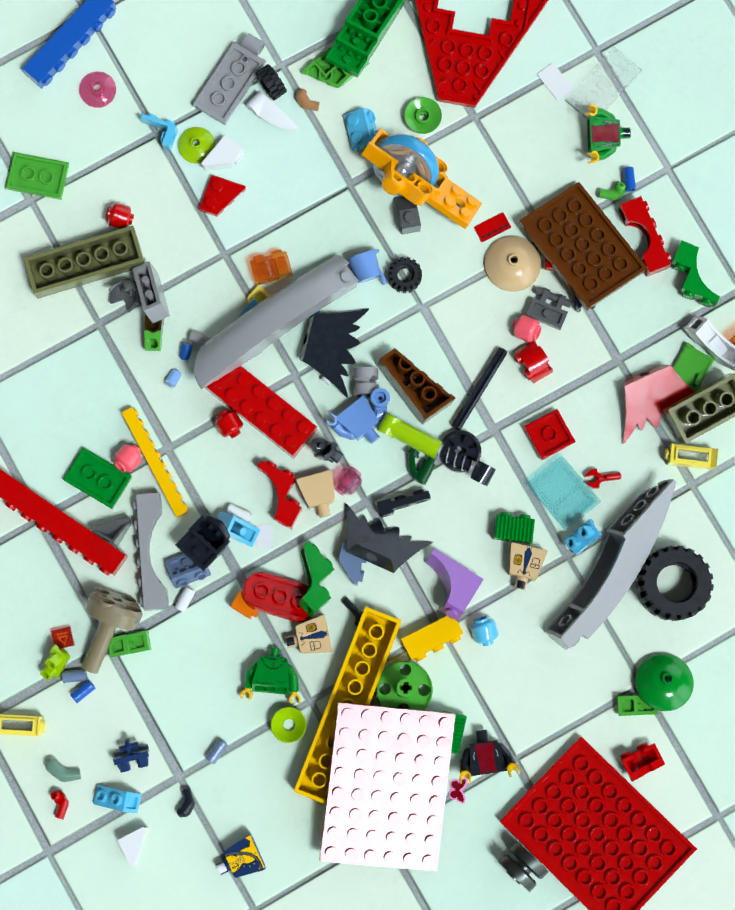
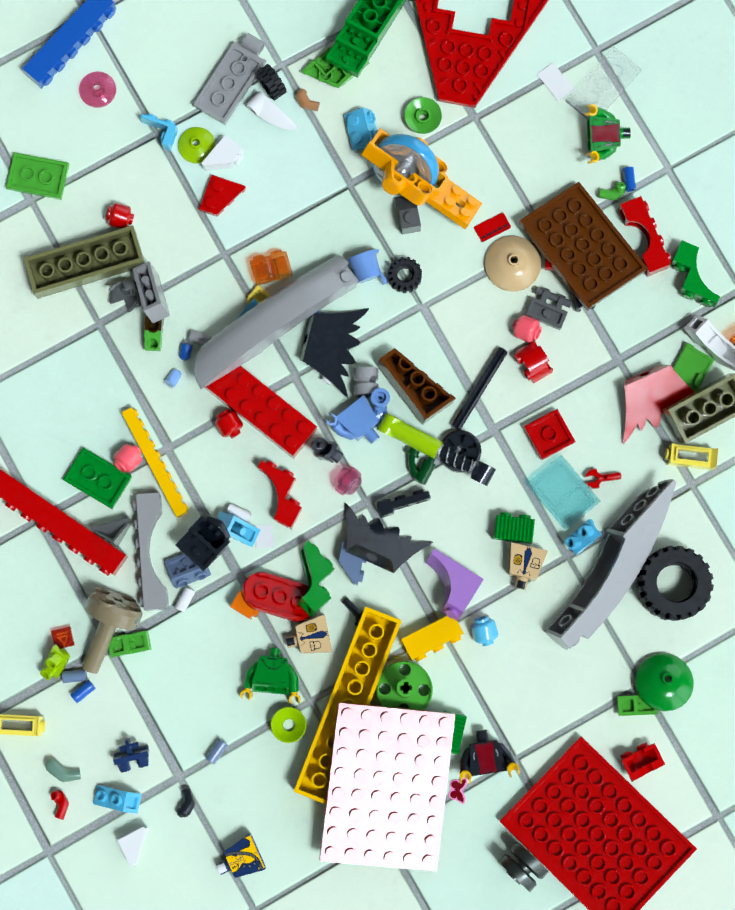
(318, 491): tan torso -> none

